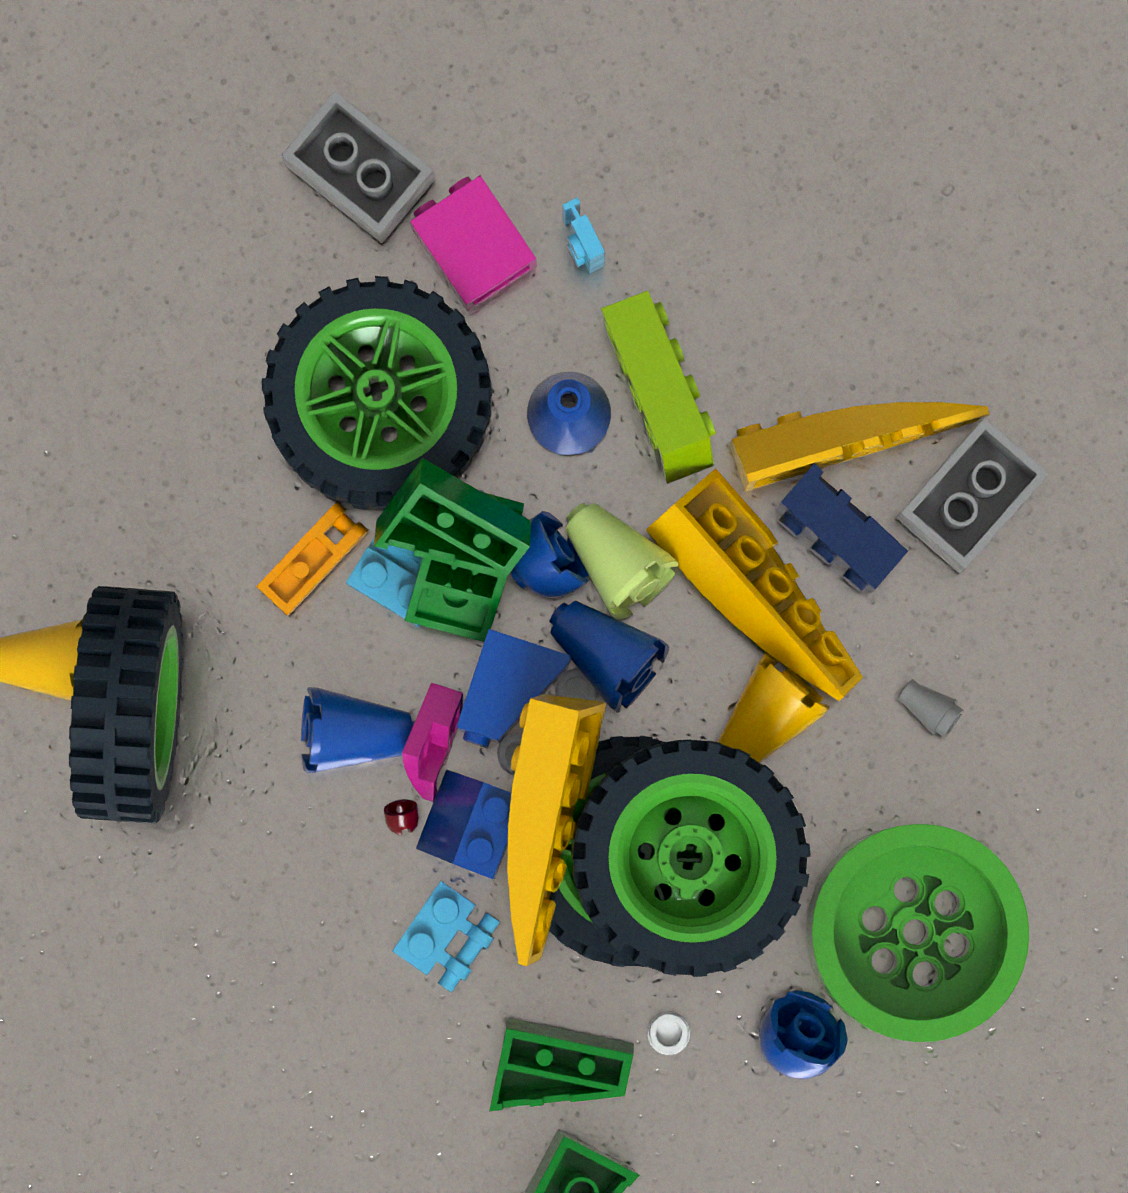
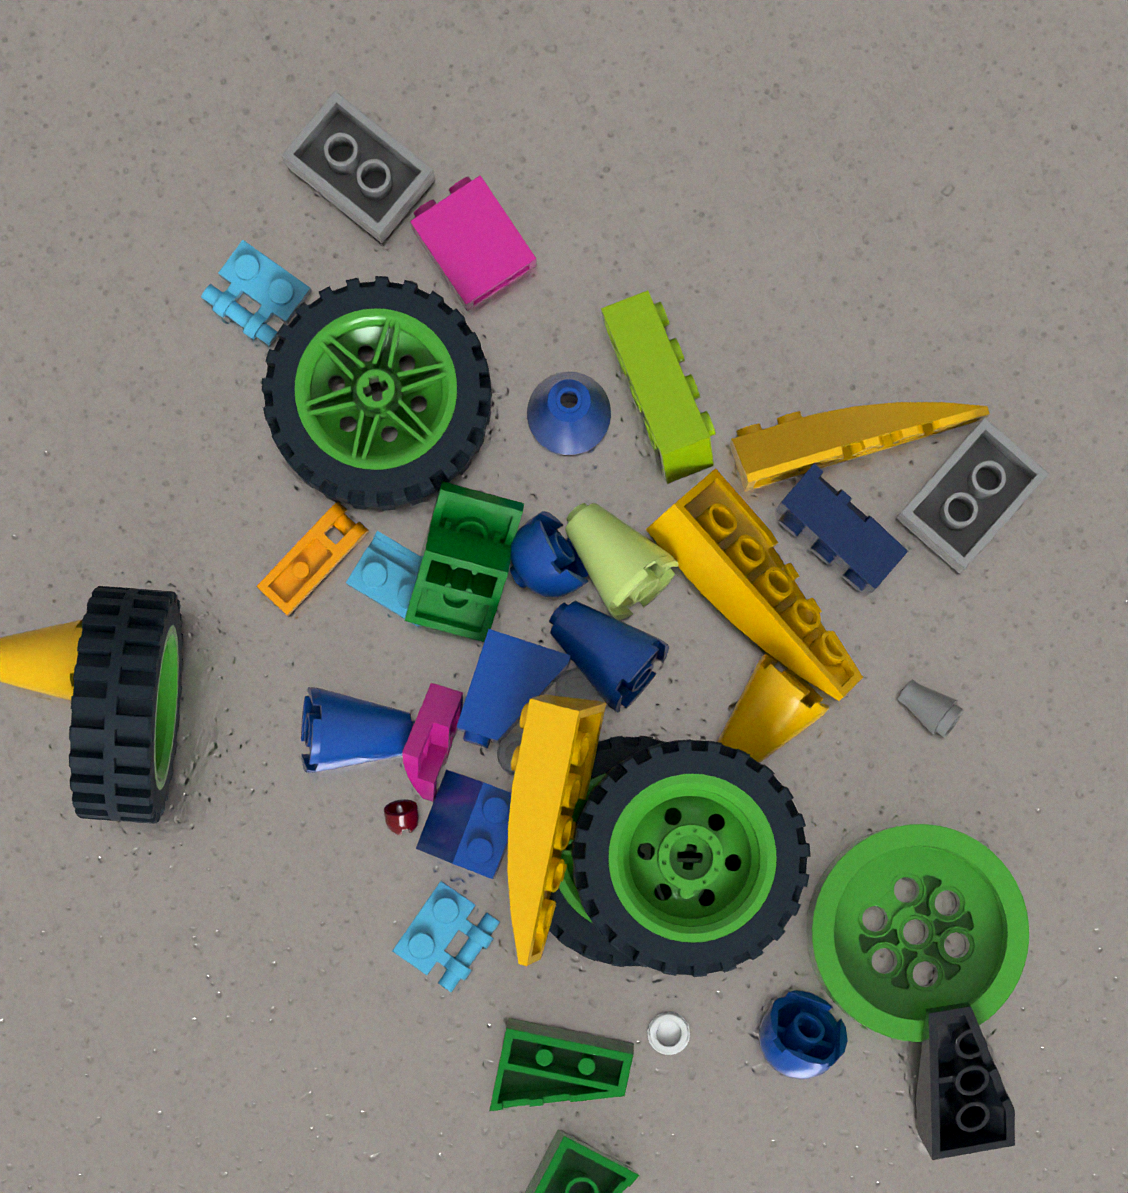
(264, 283): none -> medium azure plate
(453, 521): green wedge -> none
(583, 241): medium azure plate -> none
(960, 1088): none -> black wedge

